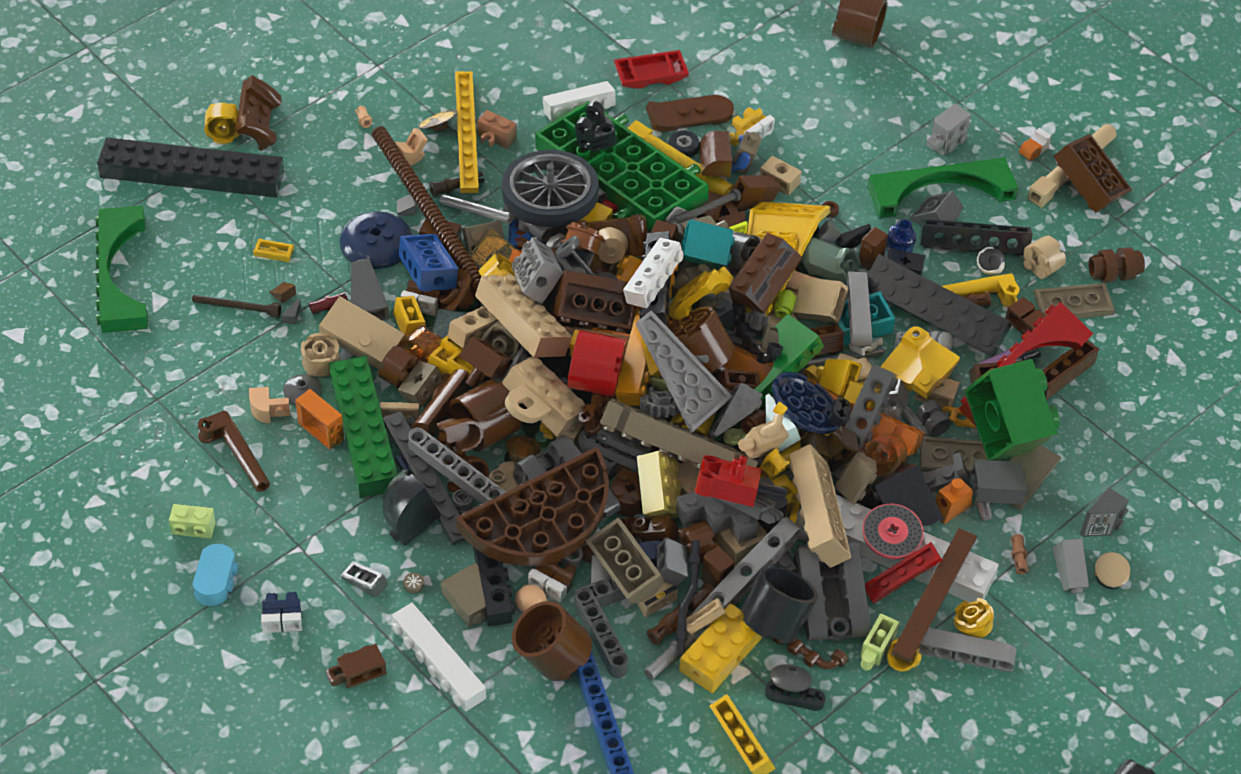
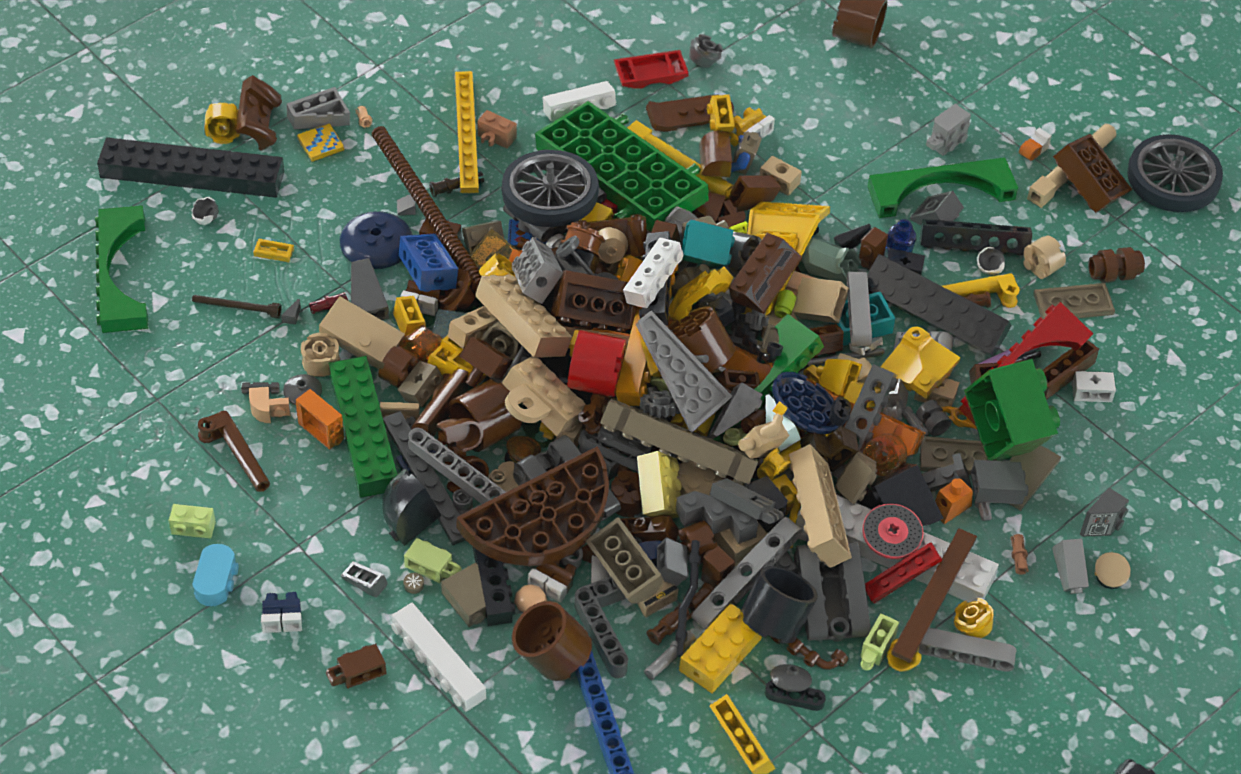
(205, 210): none -> dark grey hair
(274, 387): none -> dark grey axle
(283, 291): reddish brown slope -> none
(318, 110): none -> light grey wedge
(320, 142): none -> tile
(413, 146): light nougat brick -> none
(430, 561): none -> yellowish green brick
(440, 118): shield -> none
(476, 208): light grey axle -> none
(597, 134): black piece -> none
(687, 137): black bush -> none
(704, 51): none -> flat silver cone
(704, 616): tan plate -> none
(721, 113): none -> yellow brick
(733, 481): red piece -> none
(734, 195): dark grey bar -> none
(829, 231): flat silver slope -> none
(834, 208): reddish brown tile -> none
(1023, 315): reddish brown piece -> none
(1093, 386): none -> white brick
(1175, 173): none -> wheel

